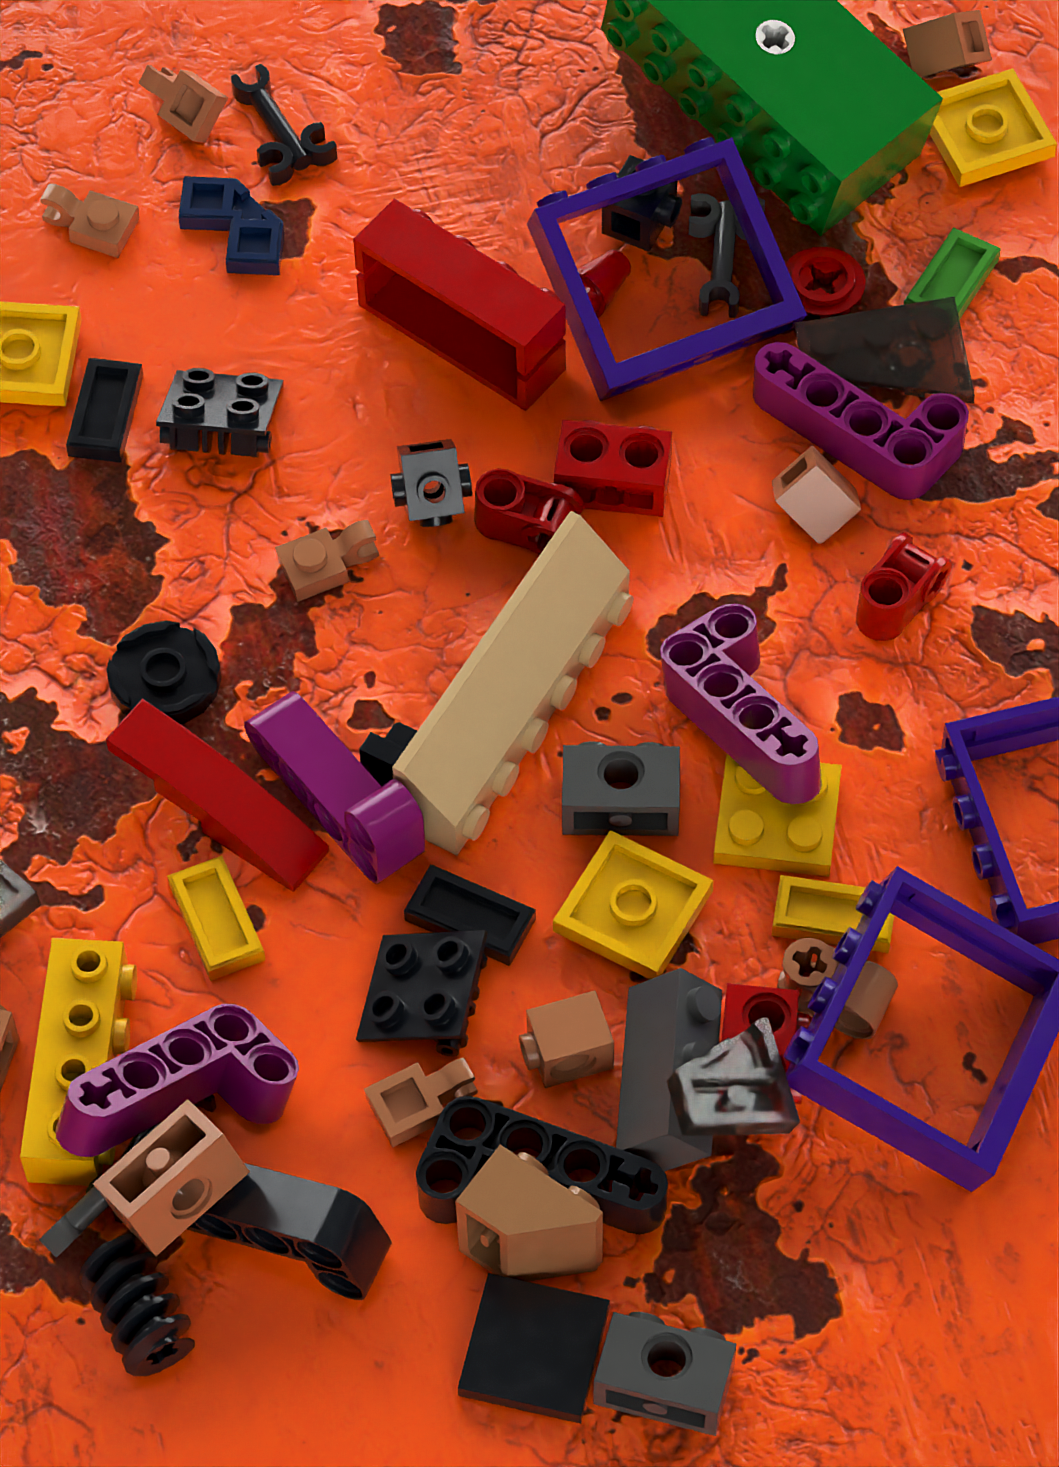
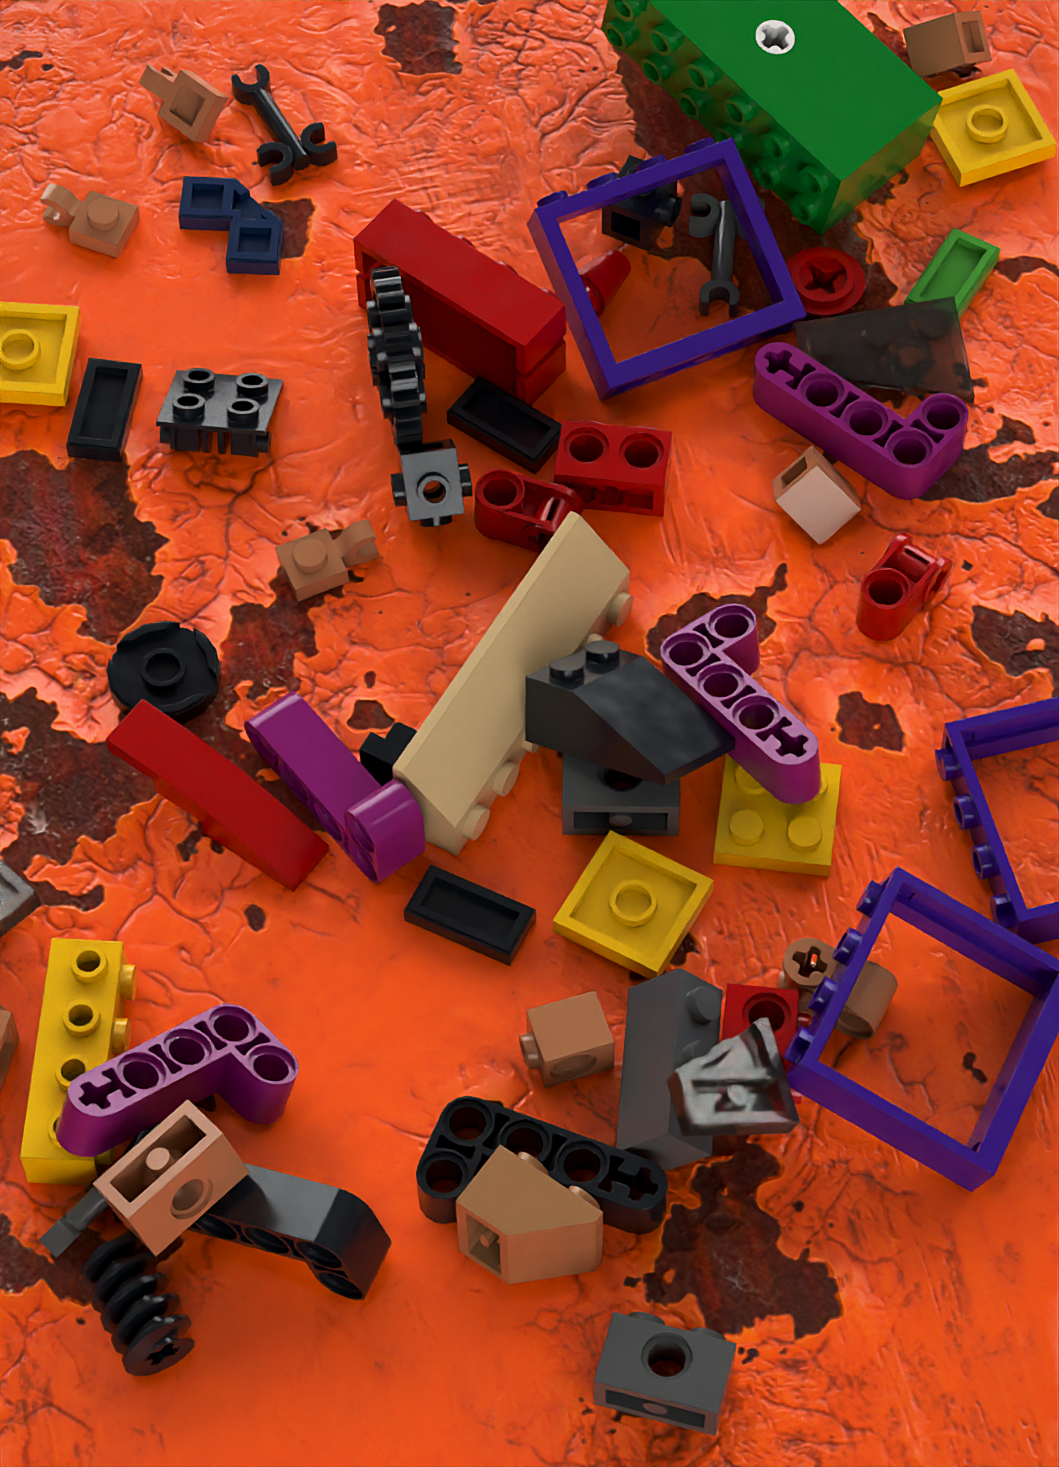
(216, 918): yellow tile -> none
(396, 356): none -> black gear
(413, 1102): nougat plate -> none
(424, 989): black hinge -> none
(505, 424): none -> black tile
(534, 1348): black tile -> none
(620, 715): none -> black slope
(821, 911): yellow tile -> none

